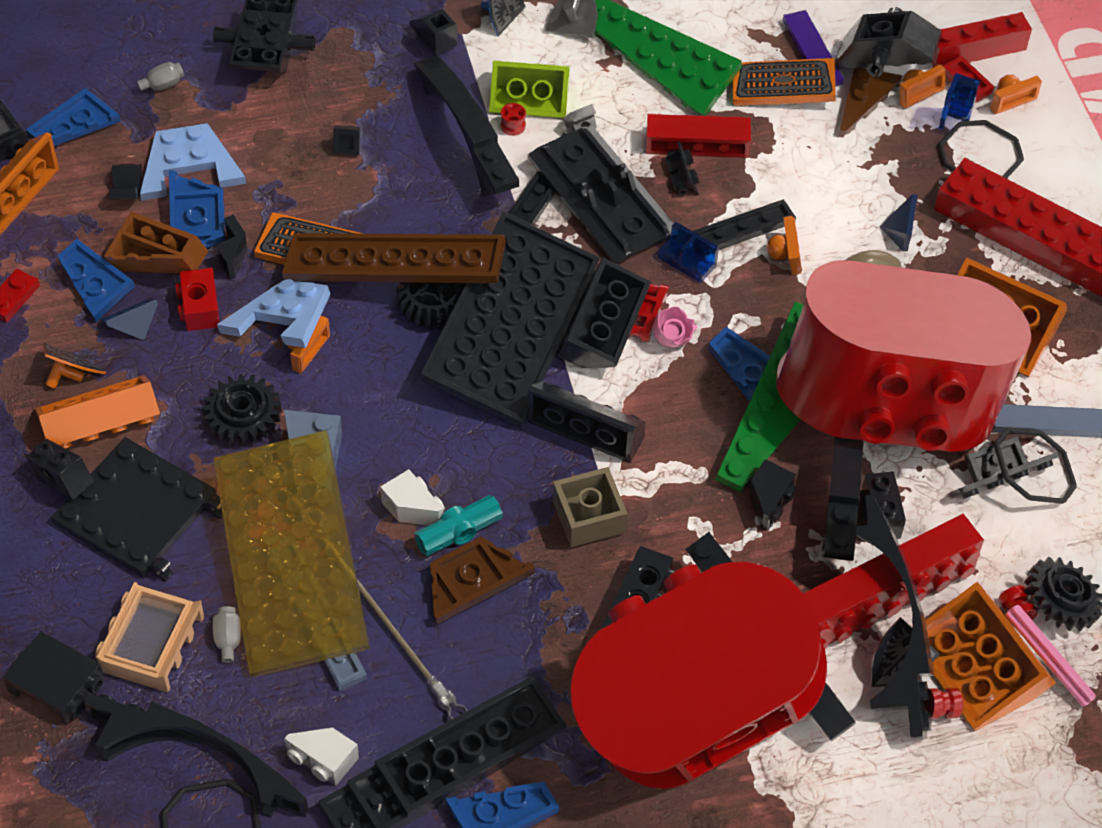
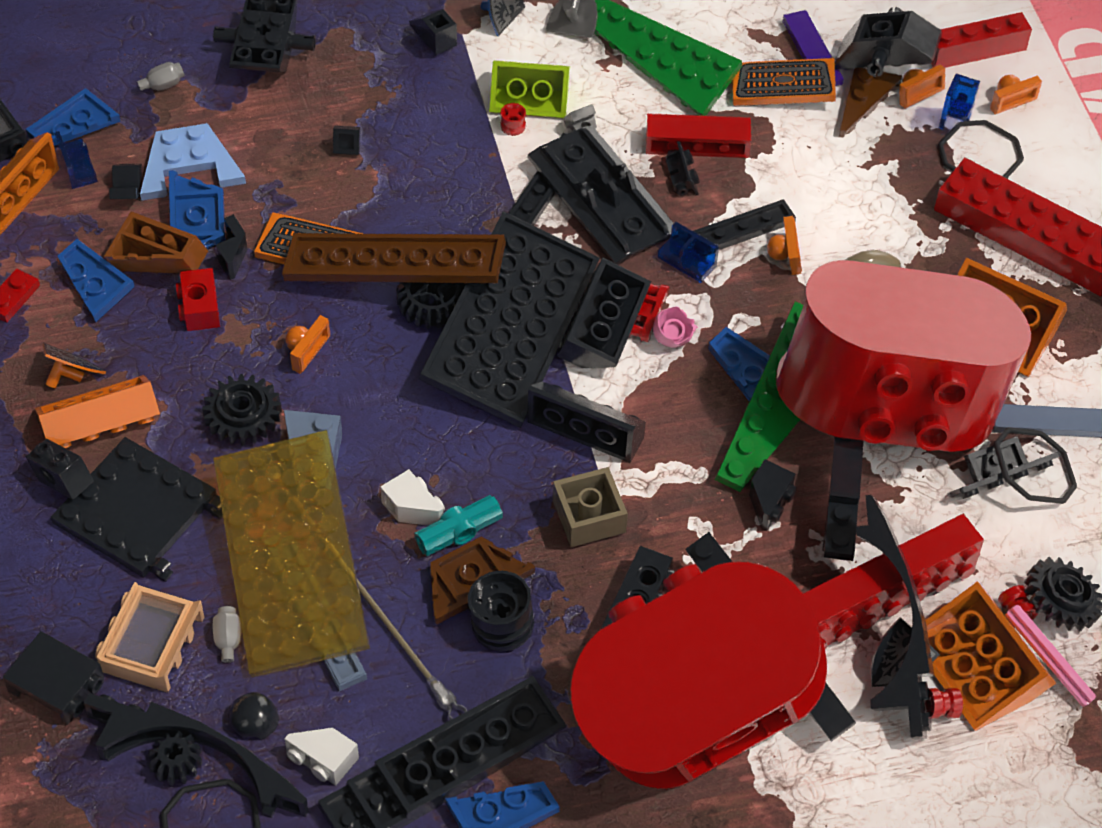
(76, 162): none -> clear blue panel
(134, 319): dark blue slope -> none
(175, 758): none -> black gear
(253, 716): none -> black hair
(286, 303): light blue wing -> none
(490, 162): black slope -> none
(501, 610): none -> black wheel
(885, 491): black brick -> none
(900, 223): dark blue slope -> none
(963, 67): red plate -> none

